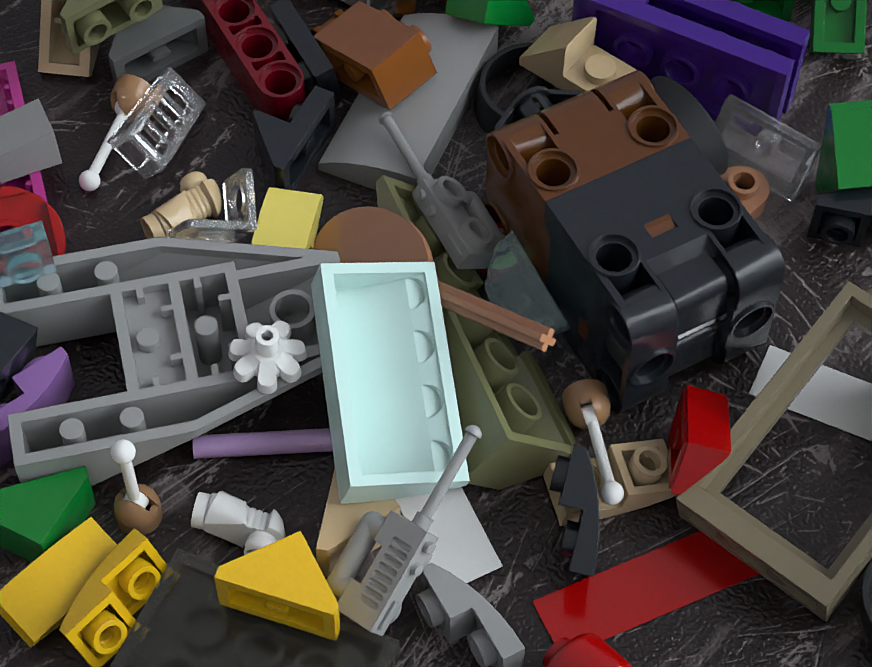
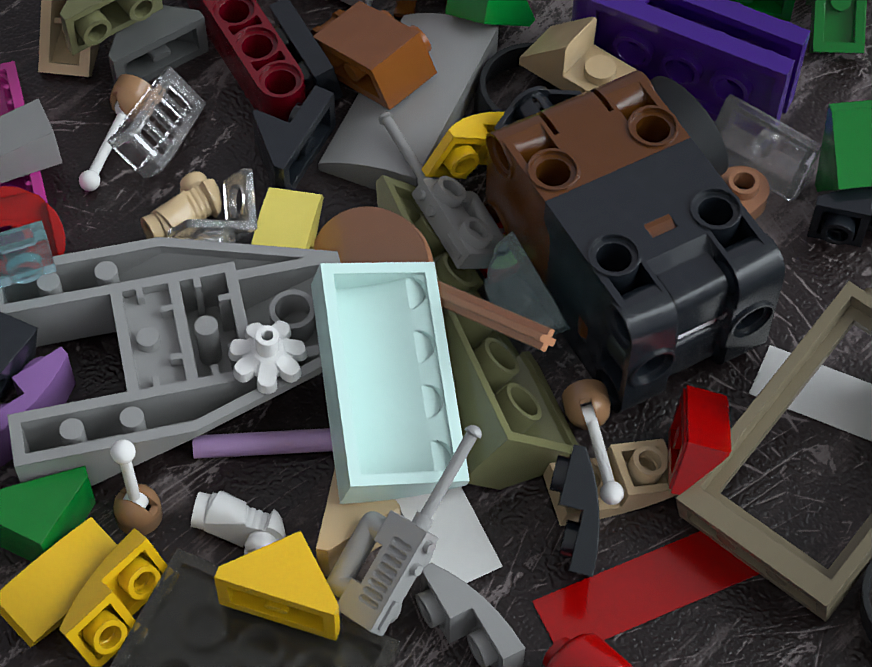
(462, 147): none -> yellow slope

